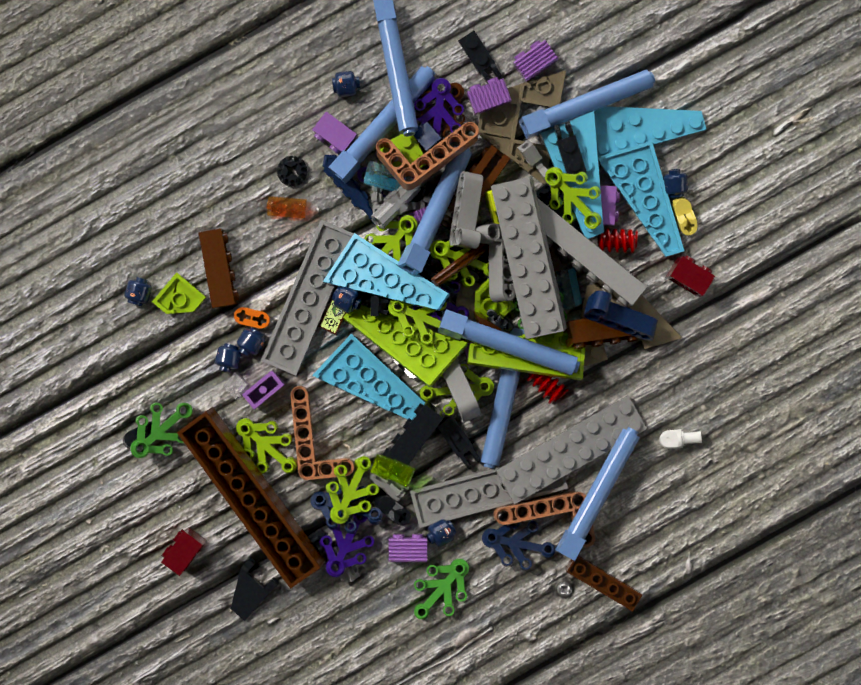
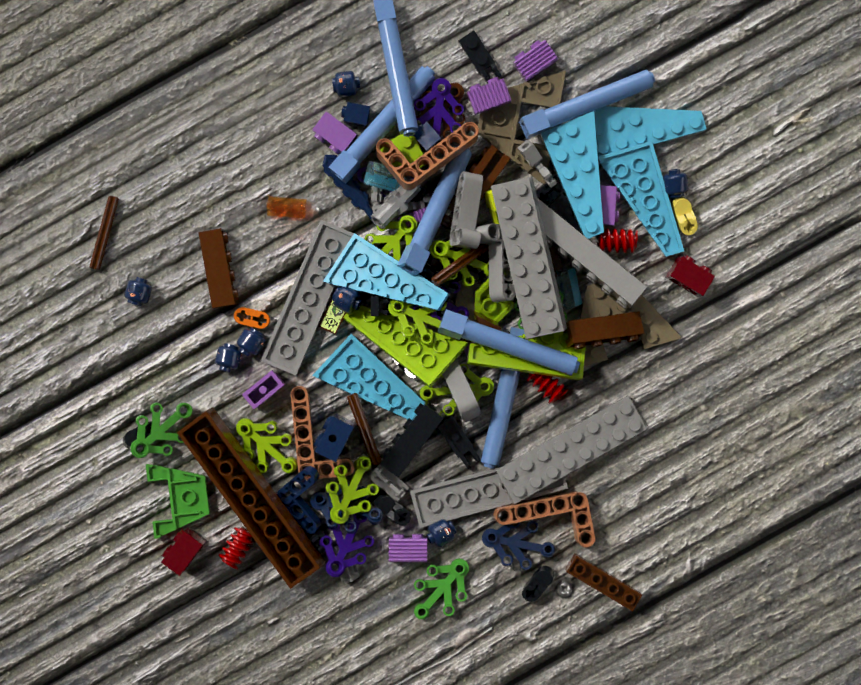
(104, 232): none -> reddish brown axle
(178, 296): lime plate -> none
(187, 497): none -> bright green wing
(236, 385): clear plate -> none
(237, 547): none -> red piece
(249, 592): black flag -> none
(295, 499): none -> dark blue beam
(301, 170): black gear -> none
(336, 435): none -> dark blue brick
(356, 114): none -> dark blue brick
(364, 429): none -> reddish brown axle
(392, 469): clear neon green slope -> none
(499, 320): black gear -> none
(544, 577): none -> black piece
(569, 151): black hinge -> none
(571, 195): lime plant -> none
(574, 537): medium blue brick -> none
(603, 311): dark blue beam -> none
(677, 438): white arm -> none

